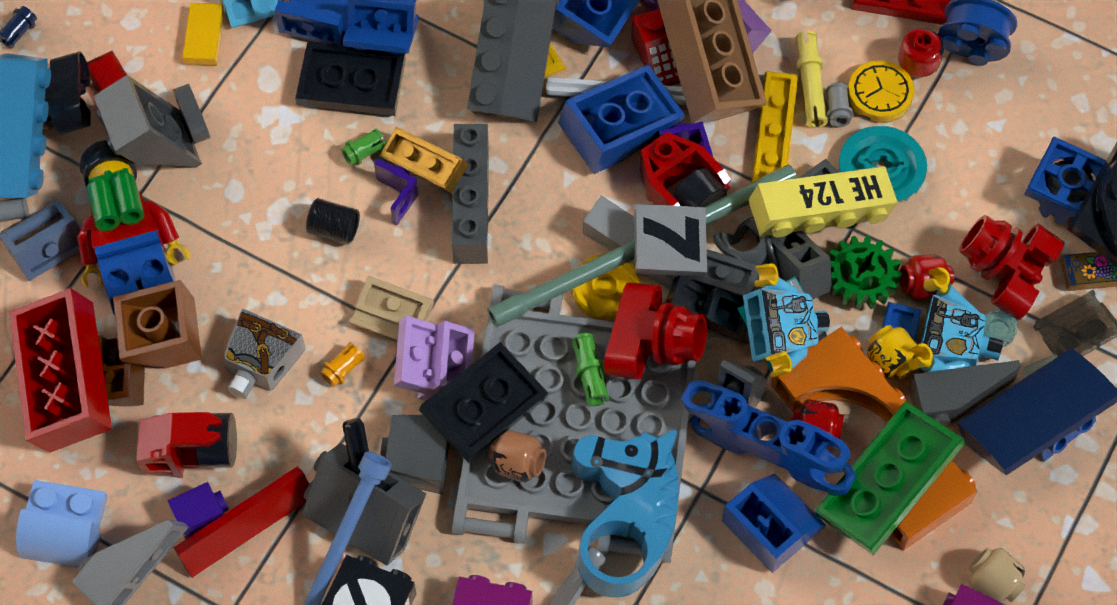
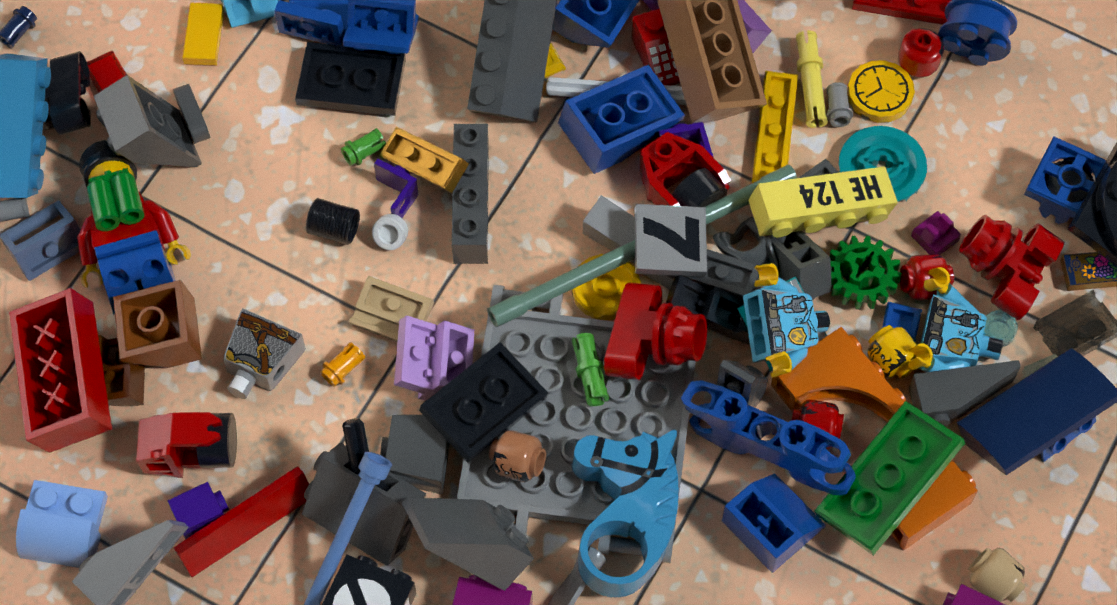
(390, 232): none -> white tile
(471, 536): none -> dark grey slope
(936, 234): none -> magenta tile

